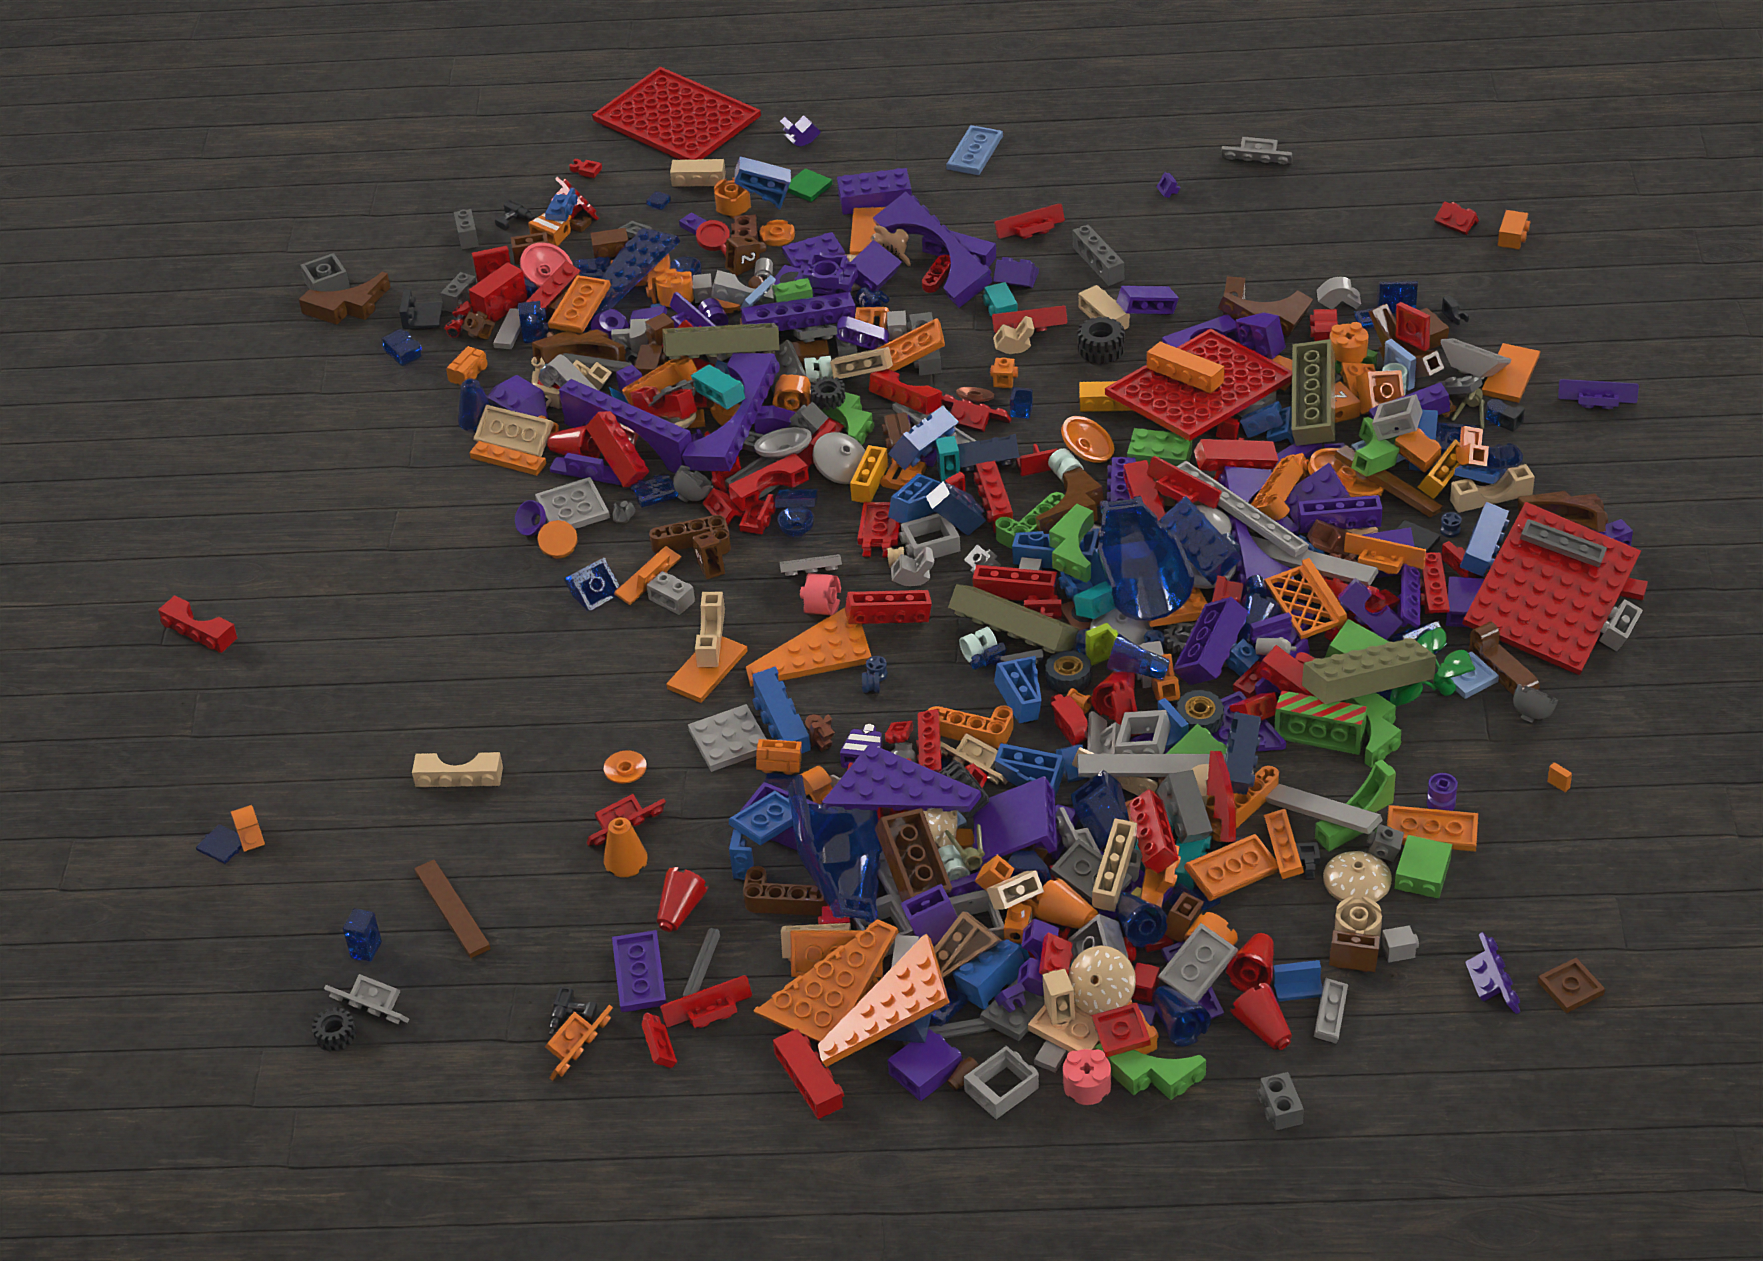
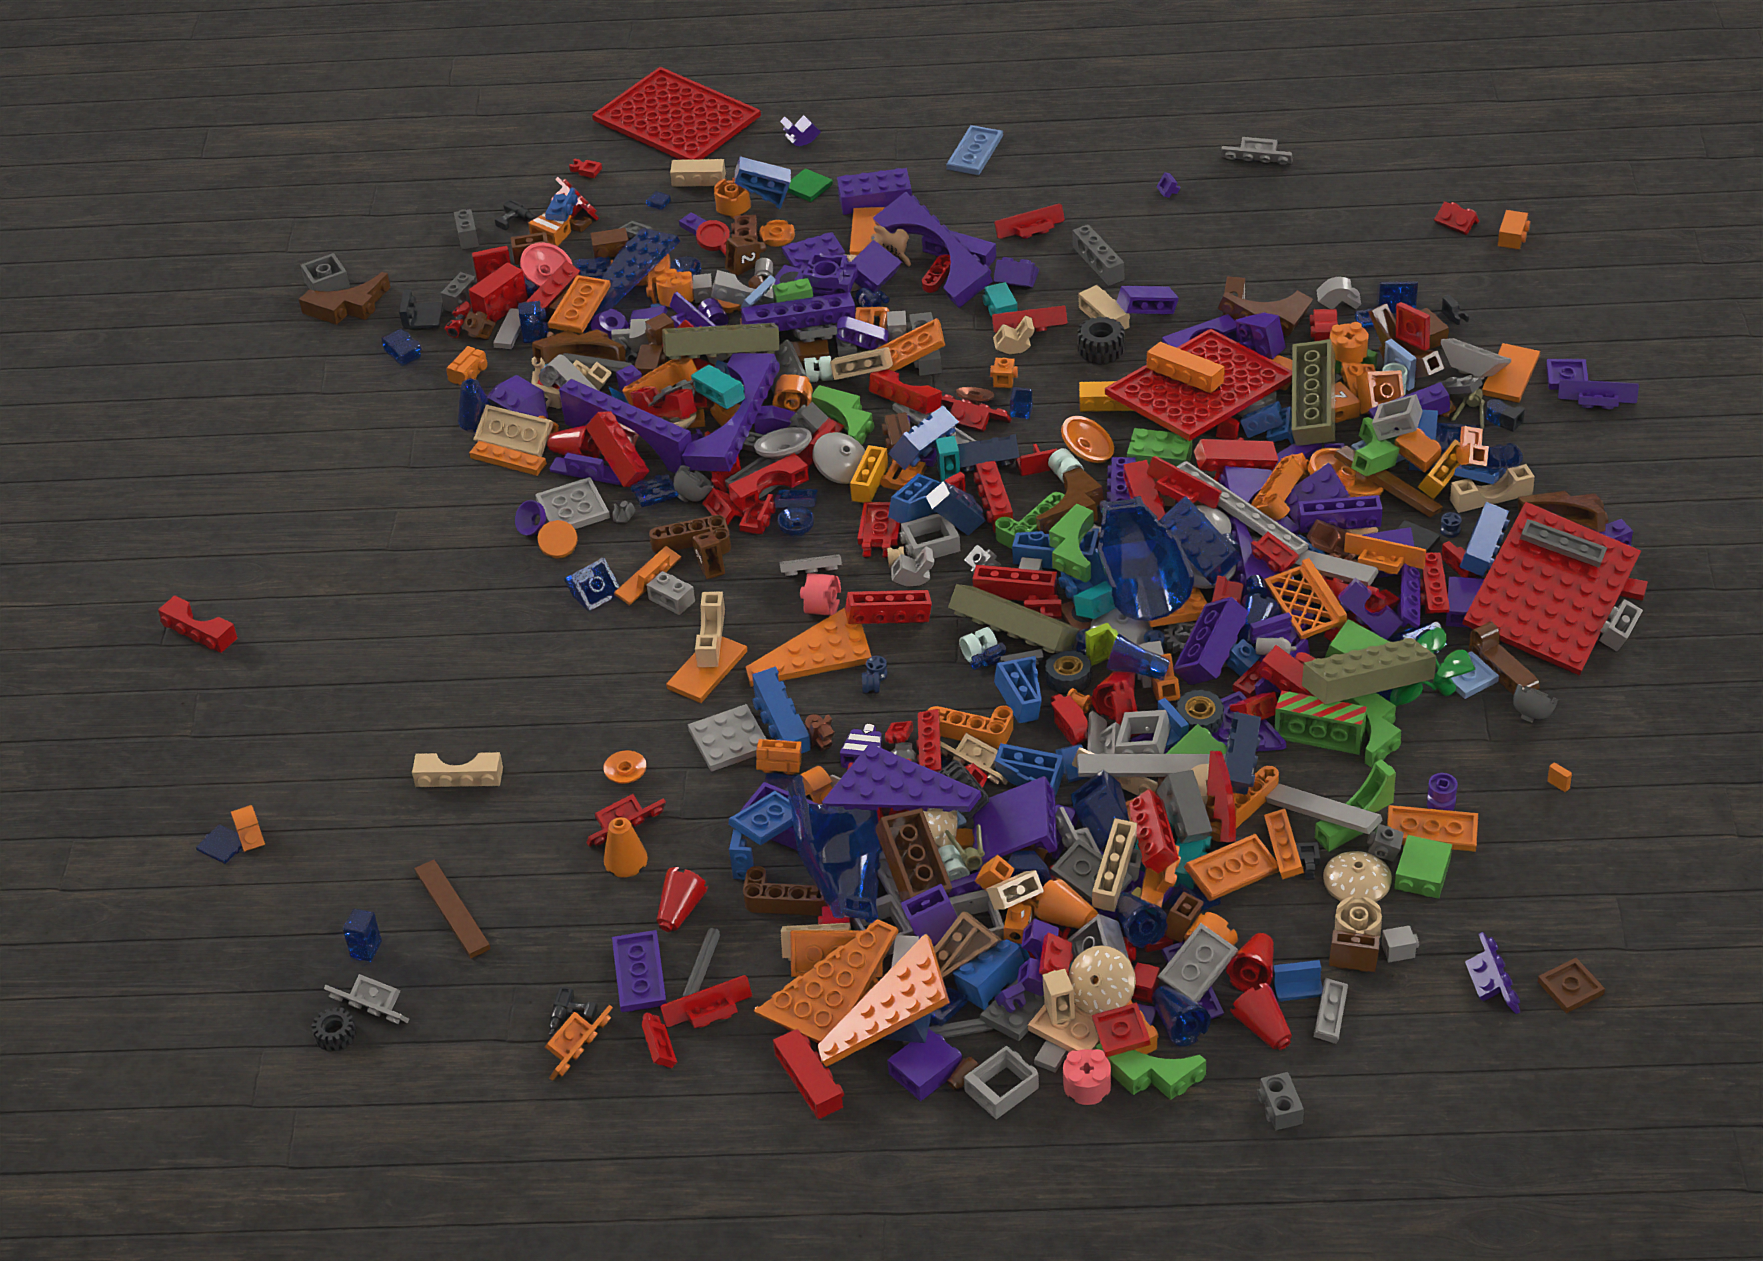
(828, 392): black tyre -> none
(1274, 553): none -> red bracket
(1565, 369): none -> dark purple tile

